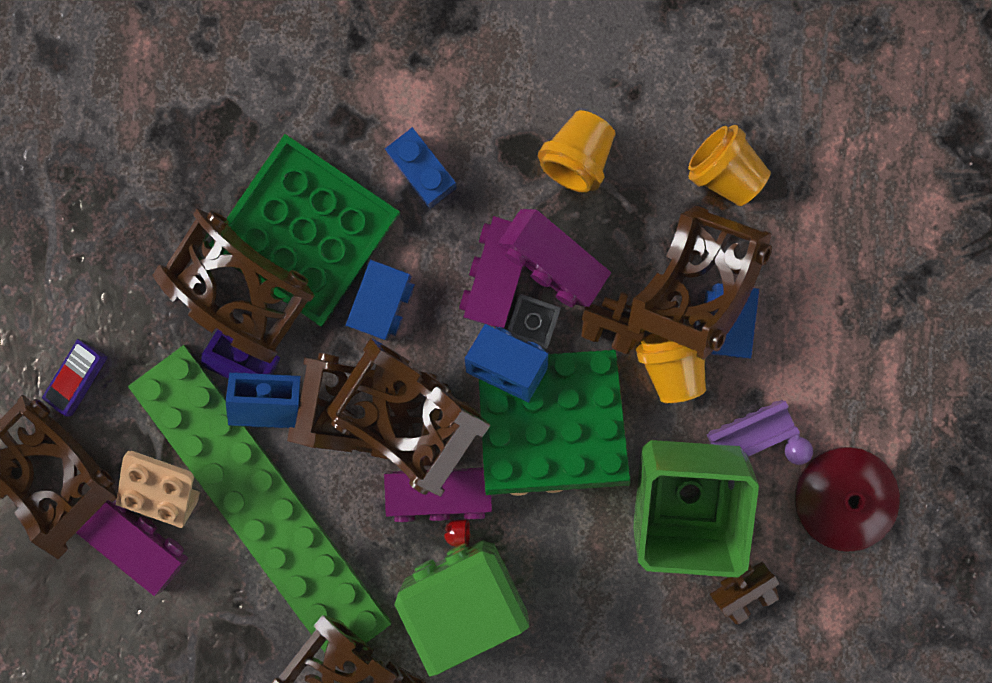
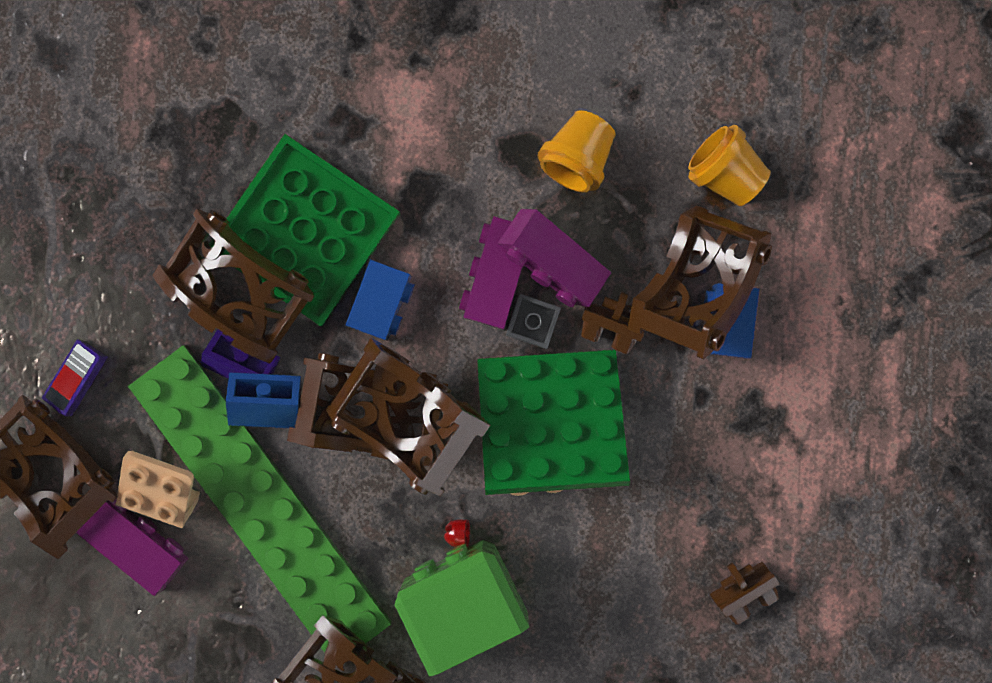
(421, 168): blue brick -> none
(462, 494): magenta brick -> none
(507, 362): blue brick -> none
(672, 368): light orange piece -> none
(699, 533): bright green plate -> none
(764, 430): medium lavender gear -> none
(824, 496): dark red dish -> none

